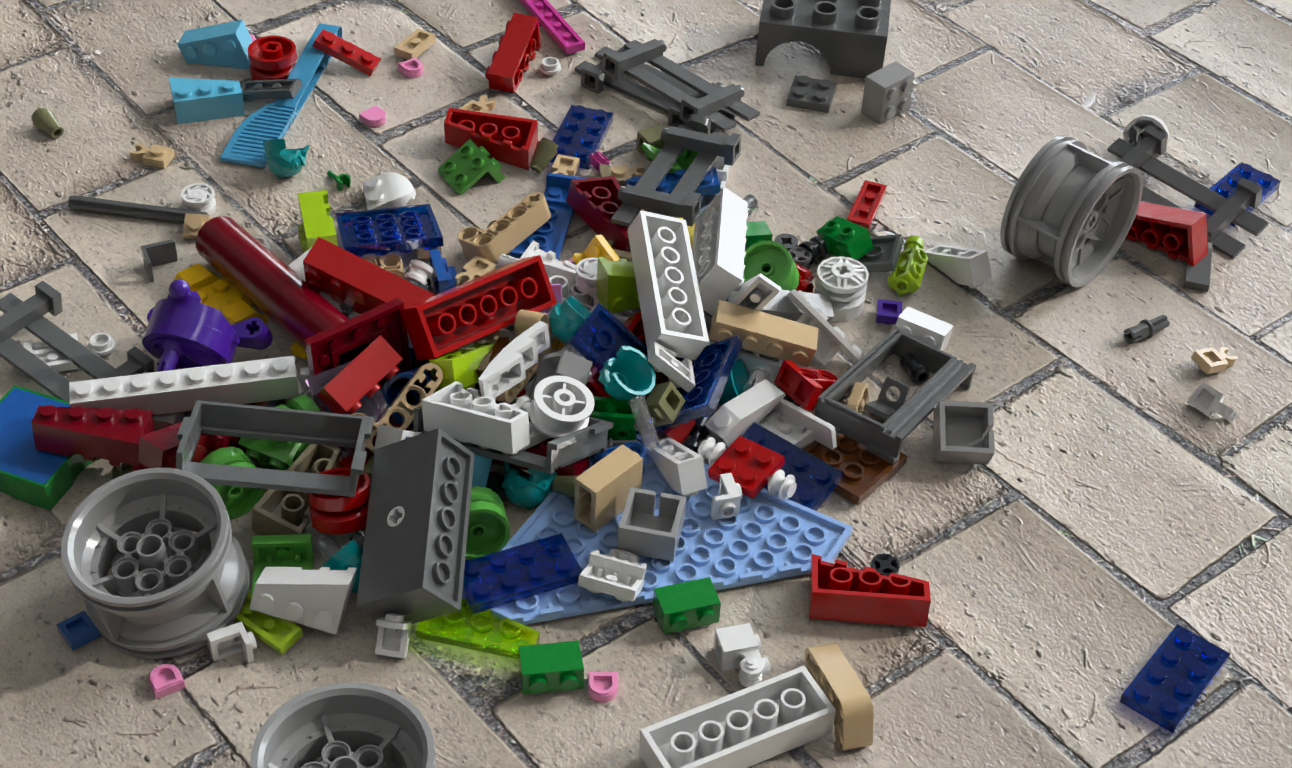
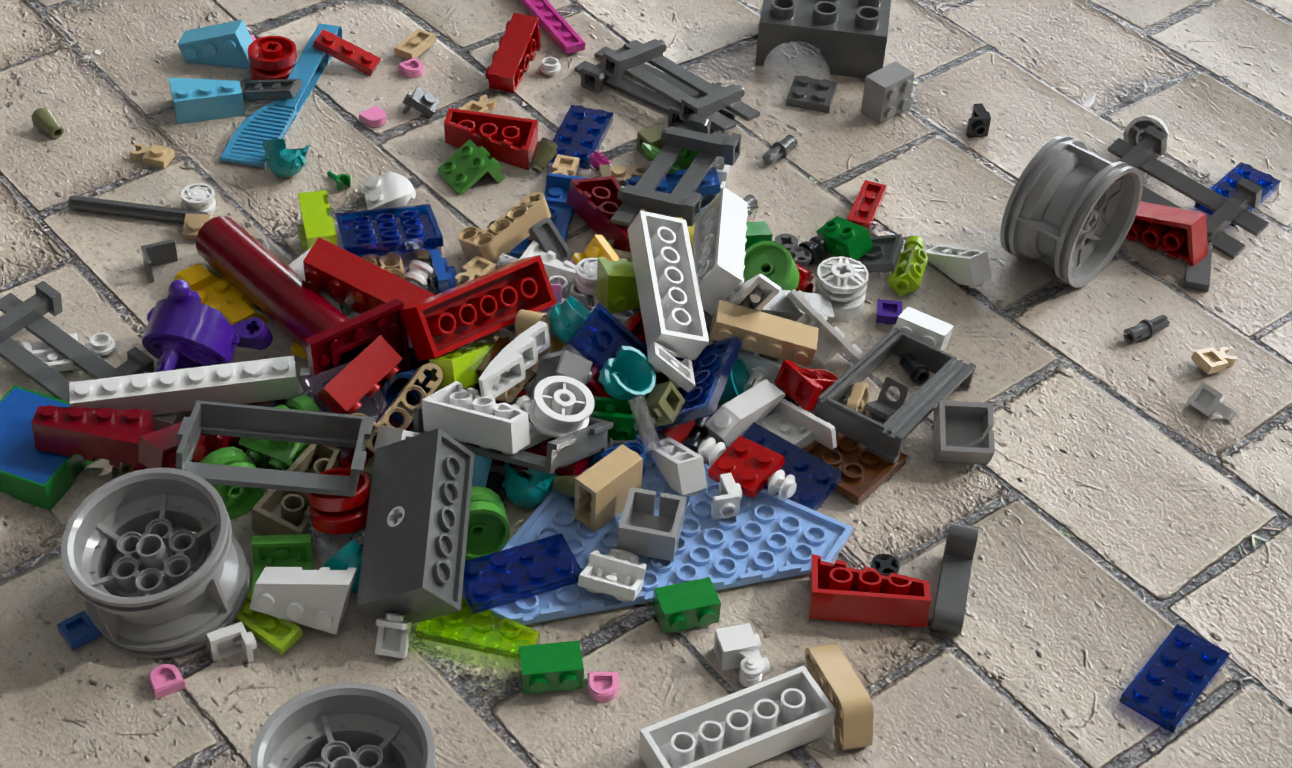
(421, 101): none -> dark grey bracket
(549, 239): none -> dark grey piece
(780, 149): none -> dark grey axle
(954, 578): none -> dark grey beam
(979, 122): none -> black bracket

